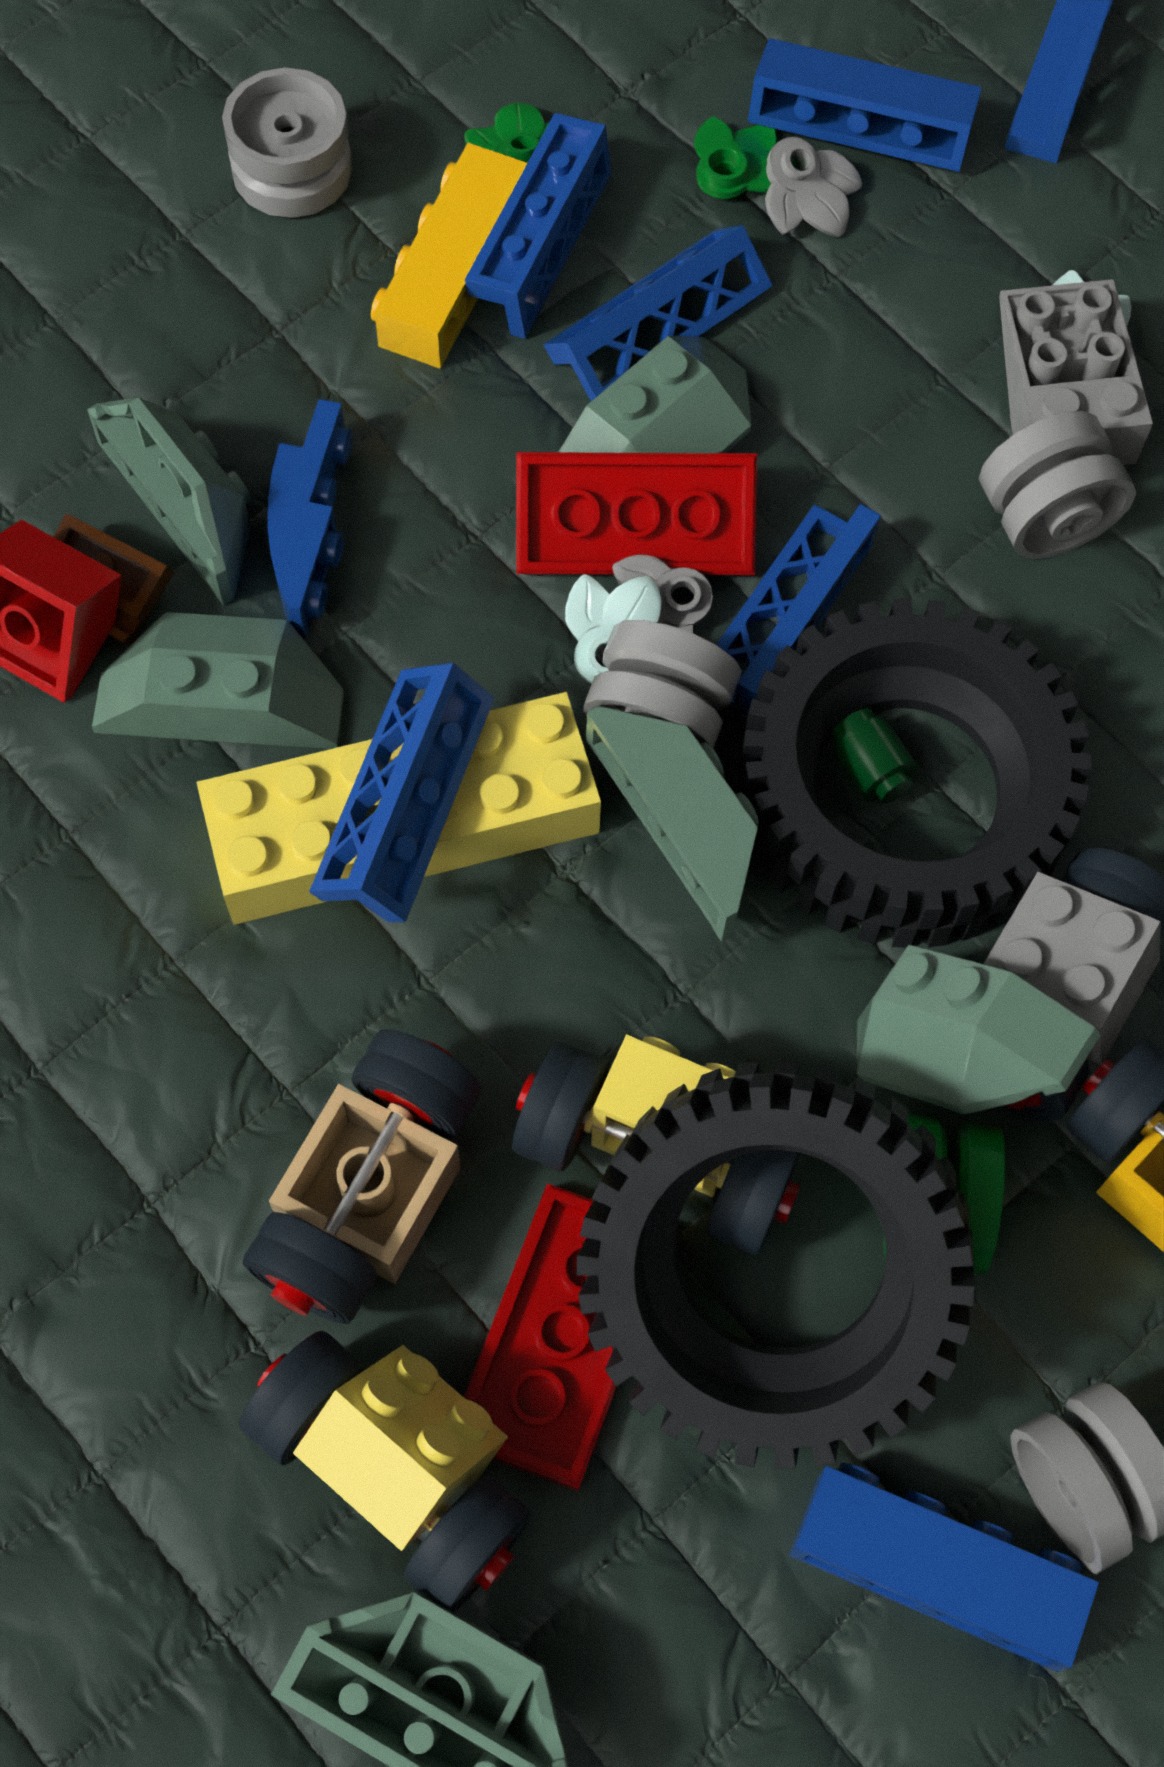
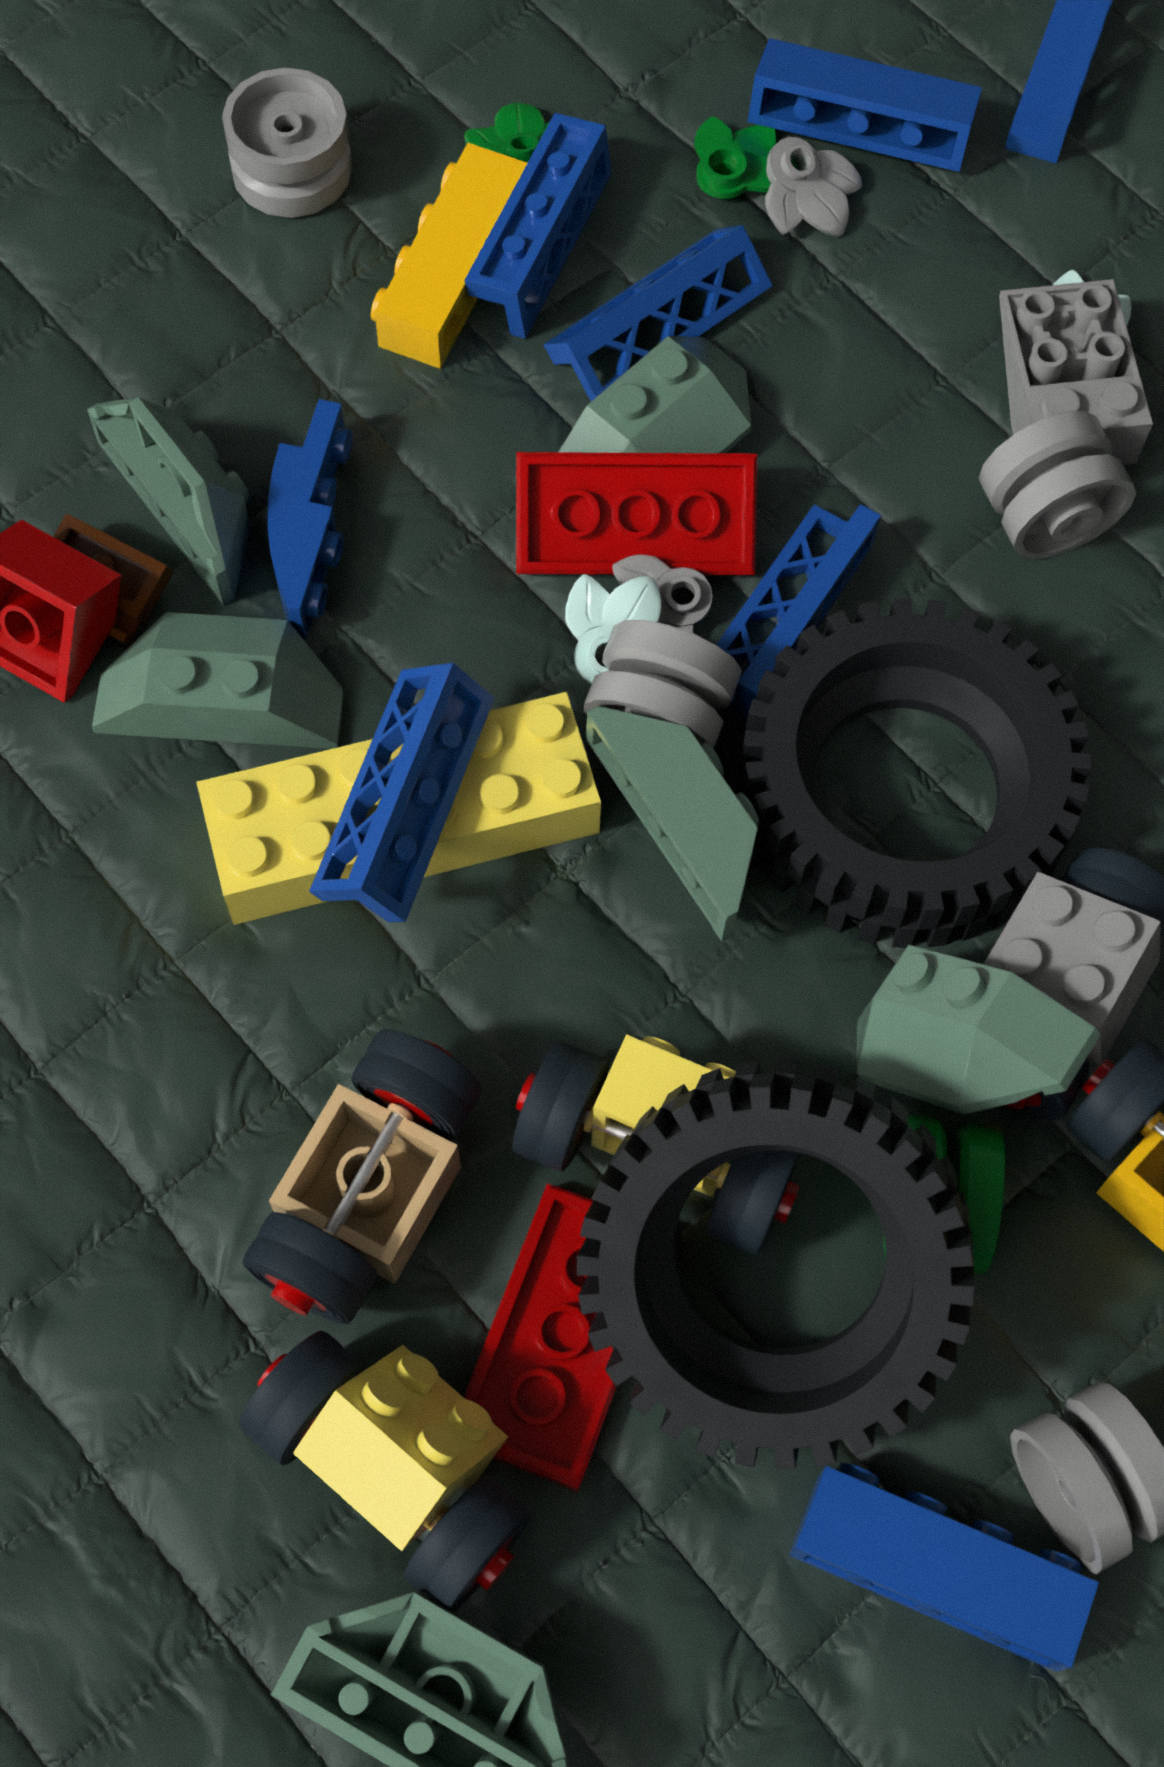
(873, 756): dark green brick -> none

